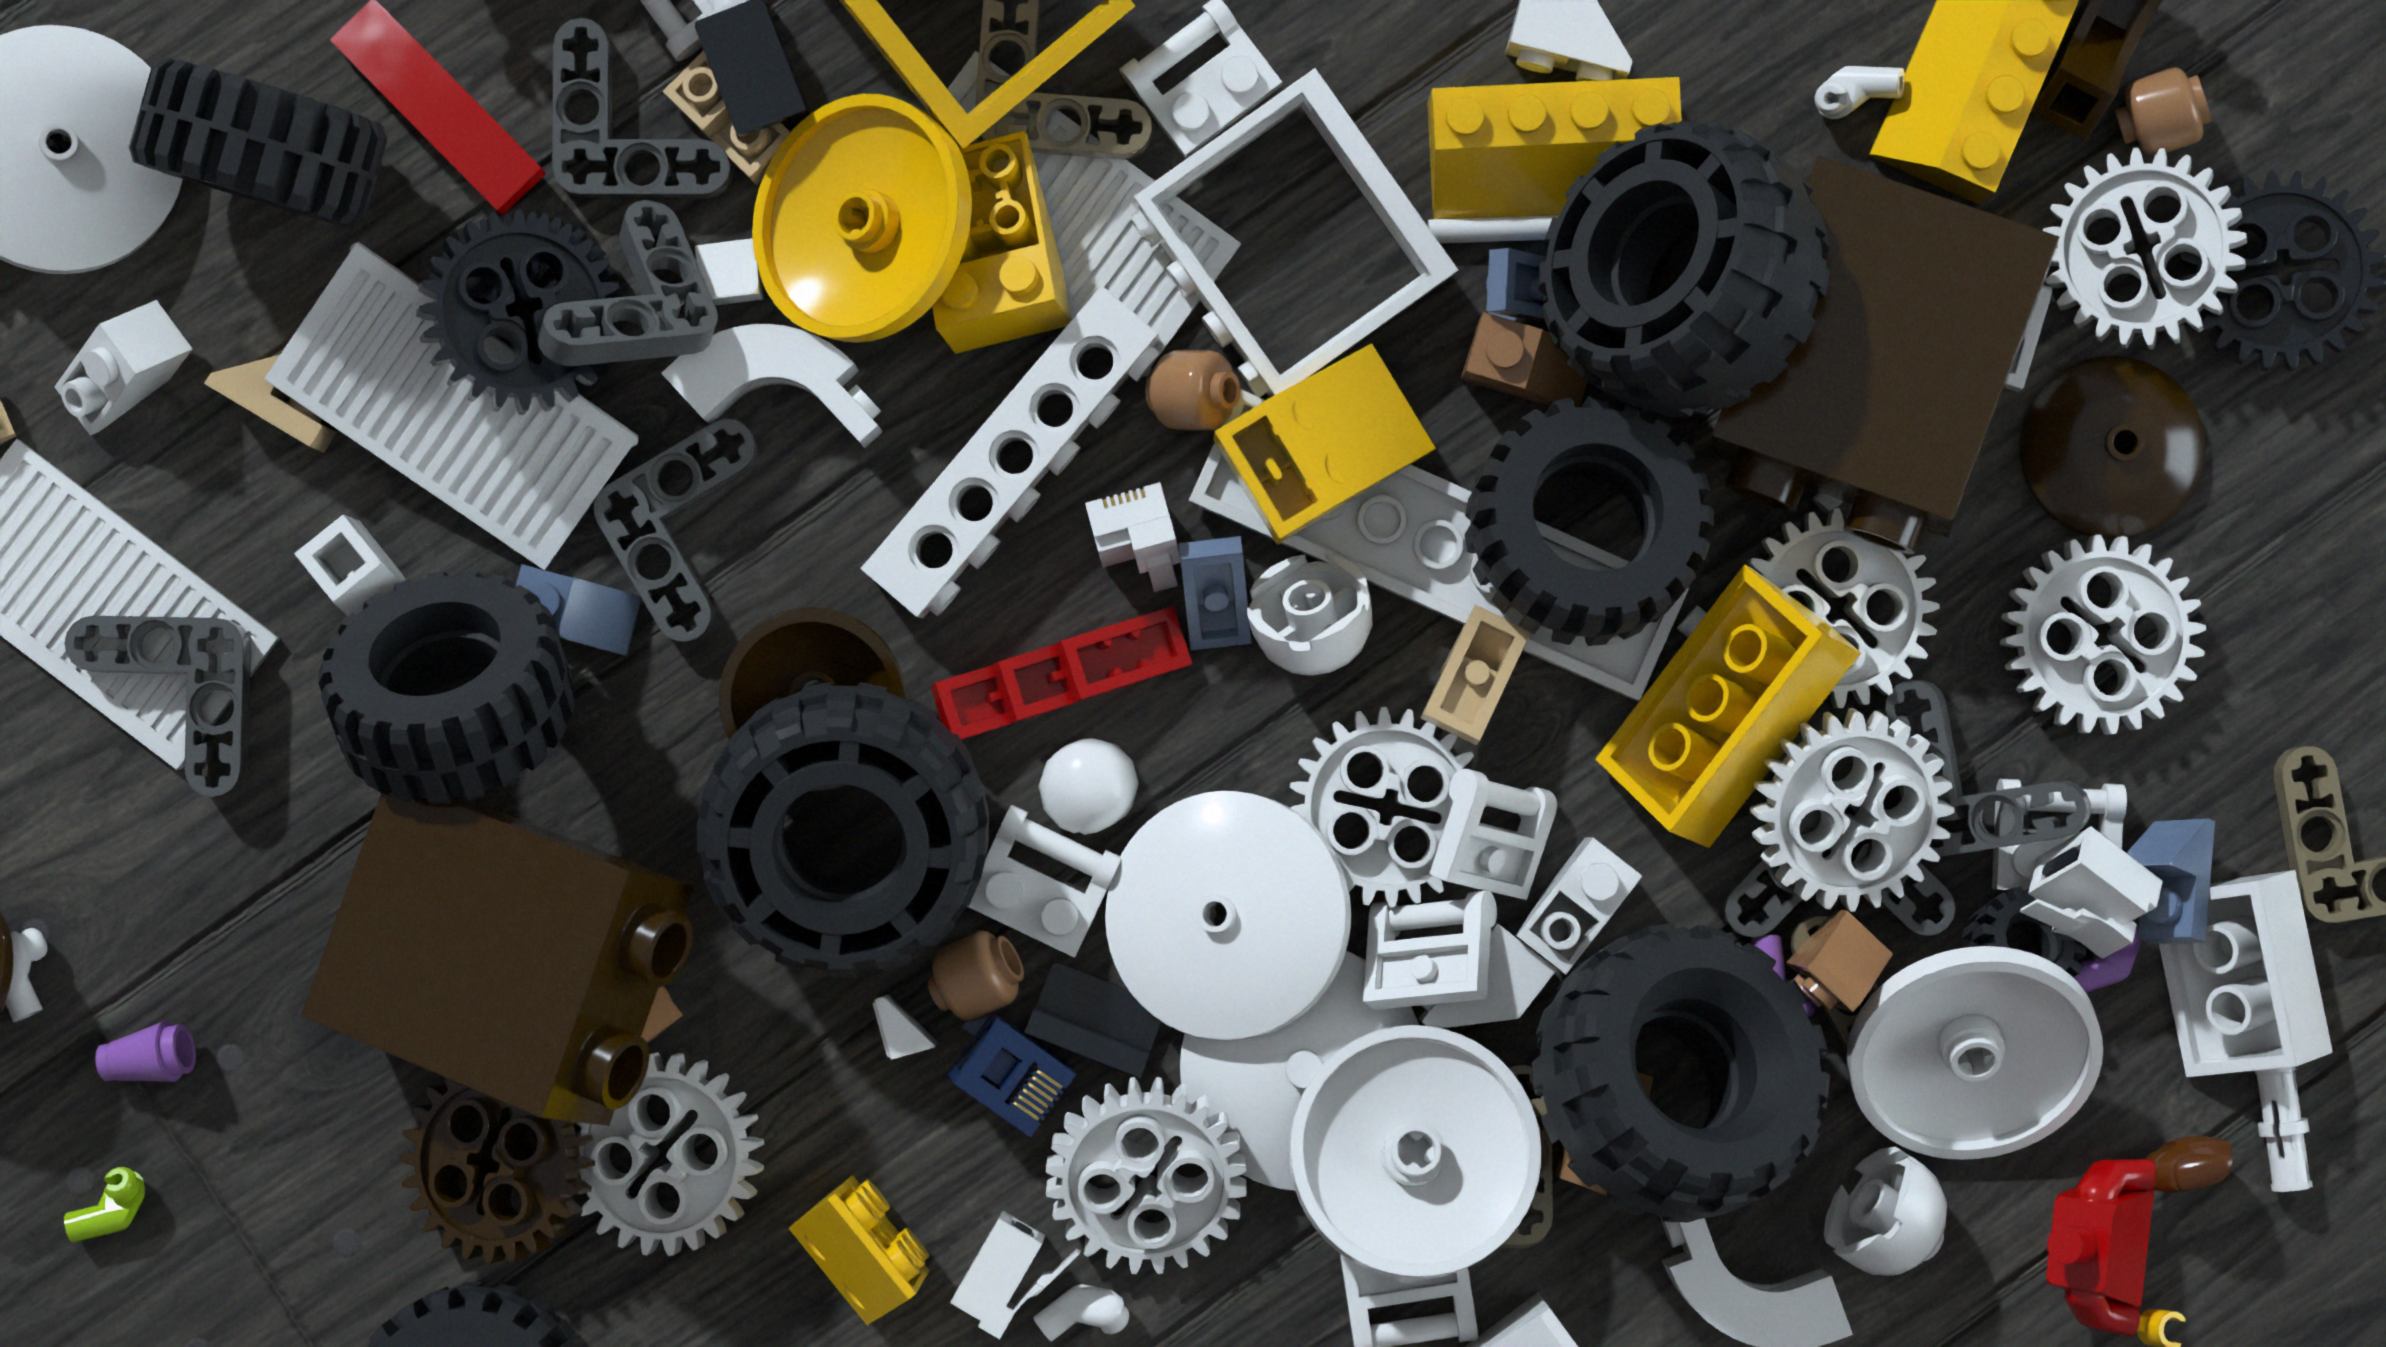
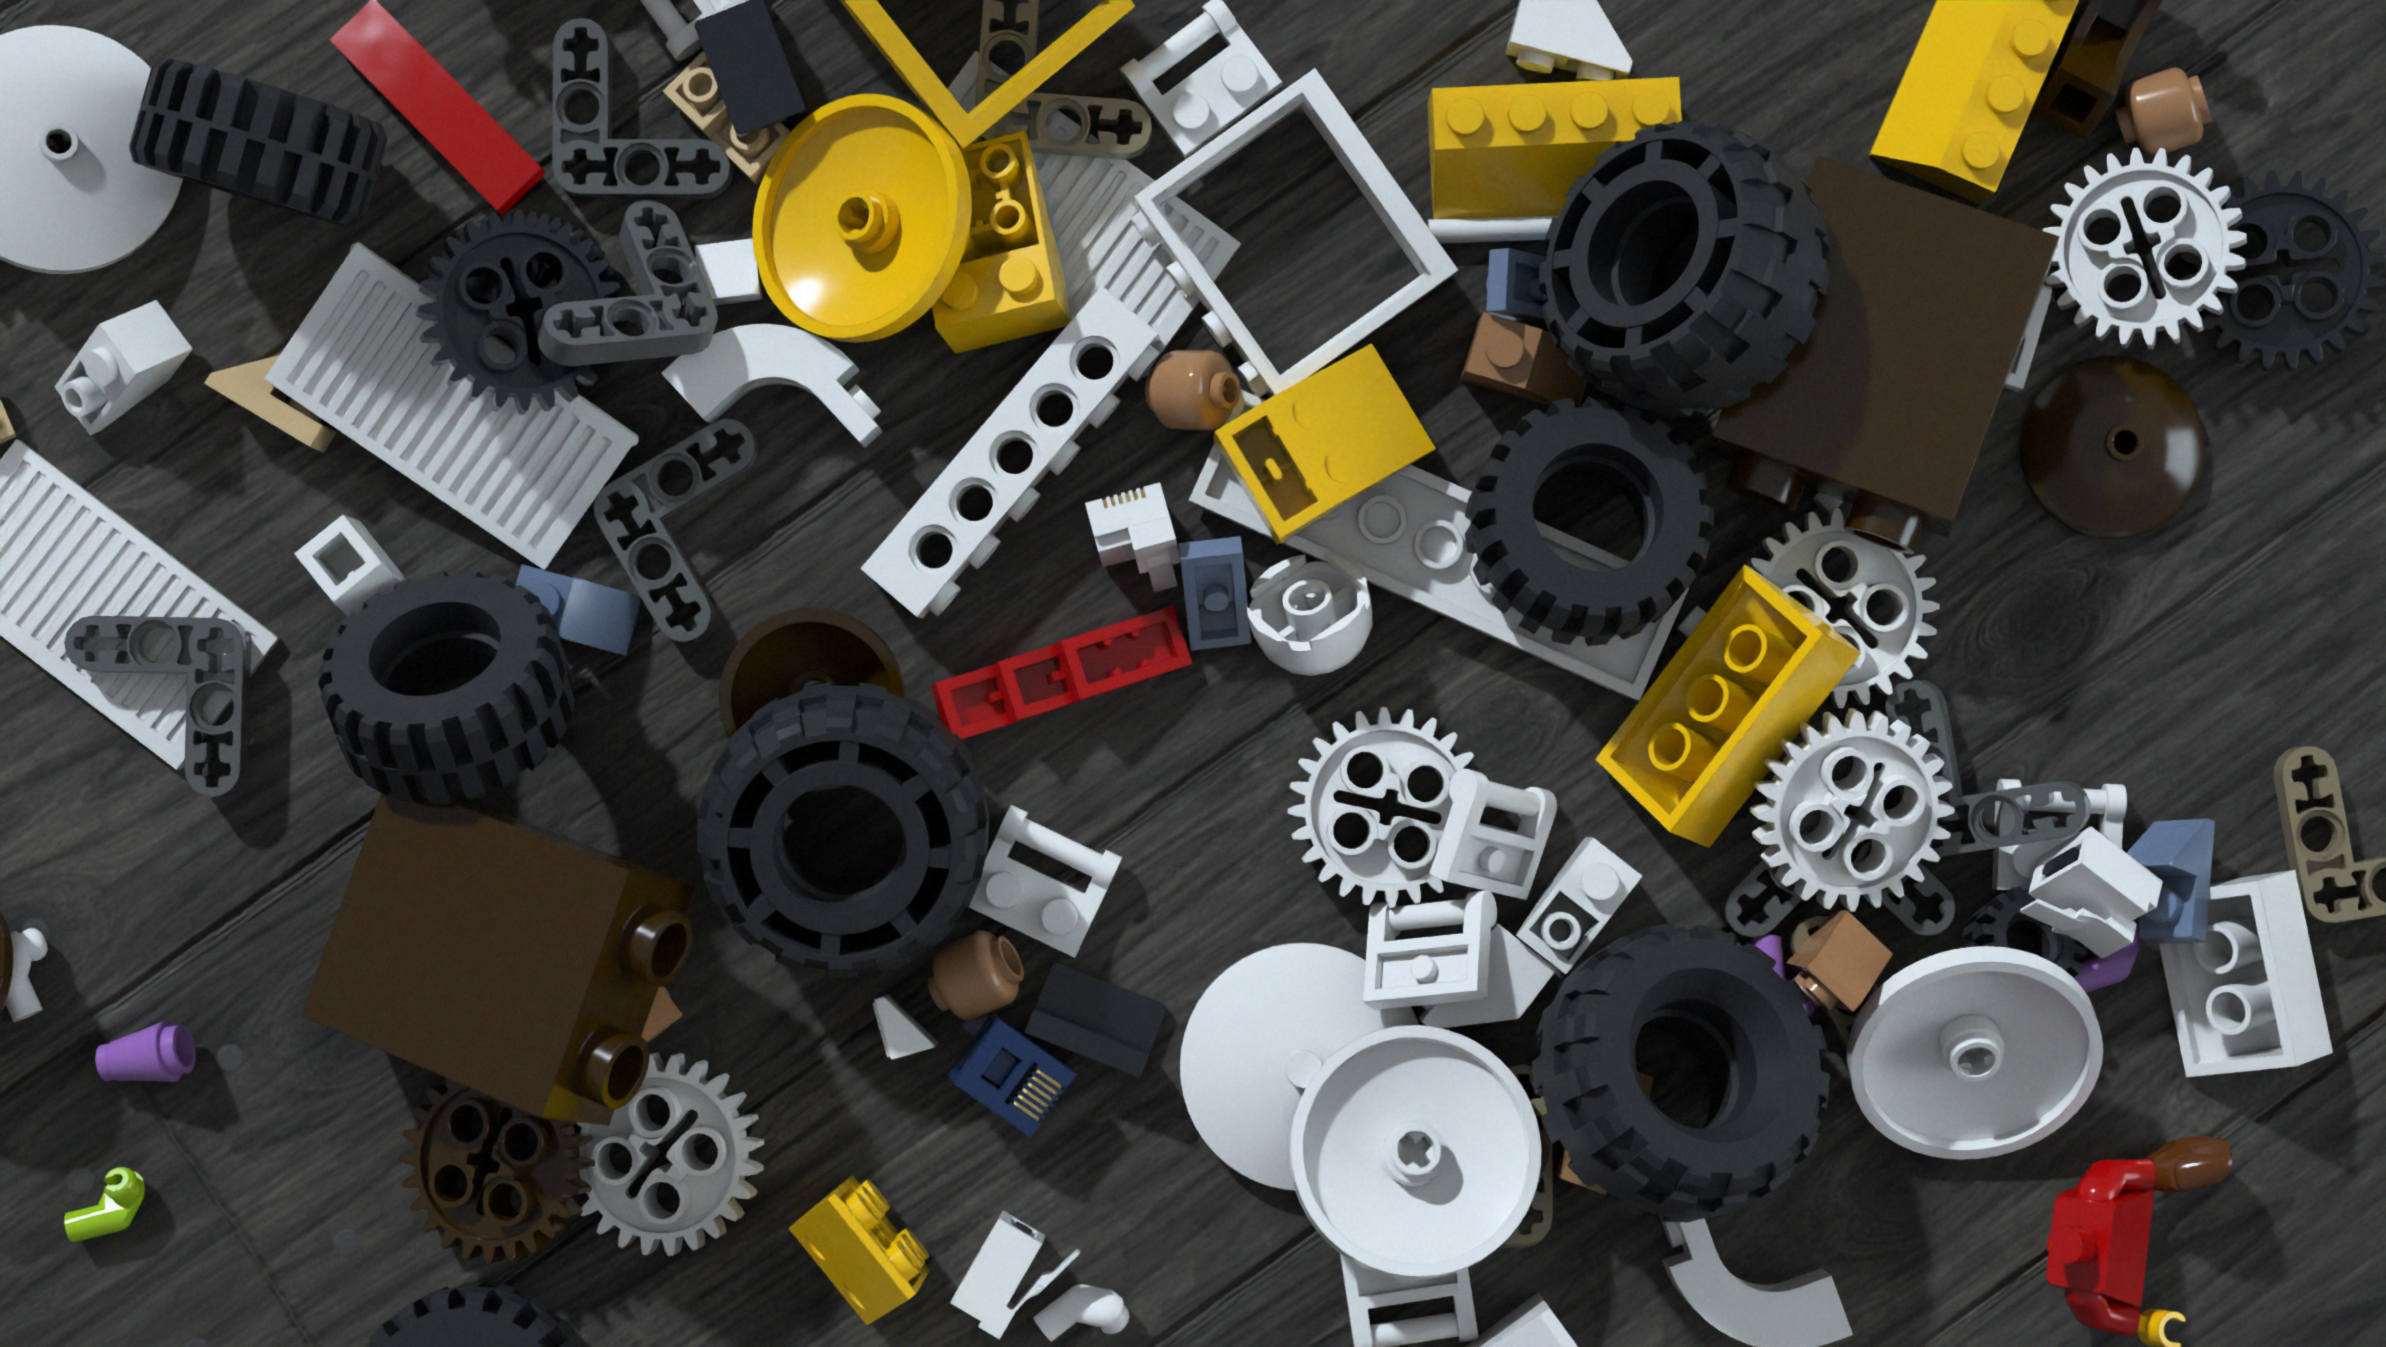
(1088, 786): white hair -> none
(1191, 1204): white gear -> none
(1281, 925): white dish -> none
(1475, 674): tan slope -> none
(1854, 86): white arm -> none
(1890, 1216): white cylinder -> none
(2136, 592): white gear -> none
(2283, 1129): white pin -> none

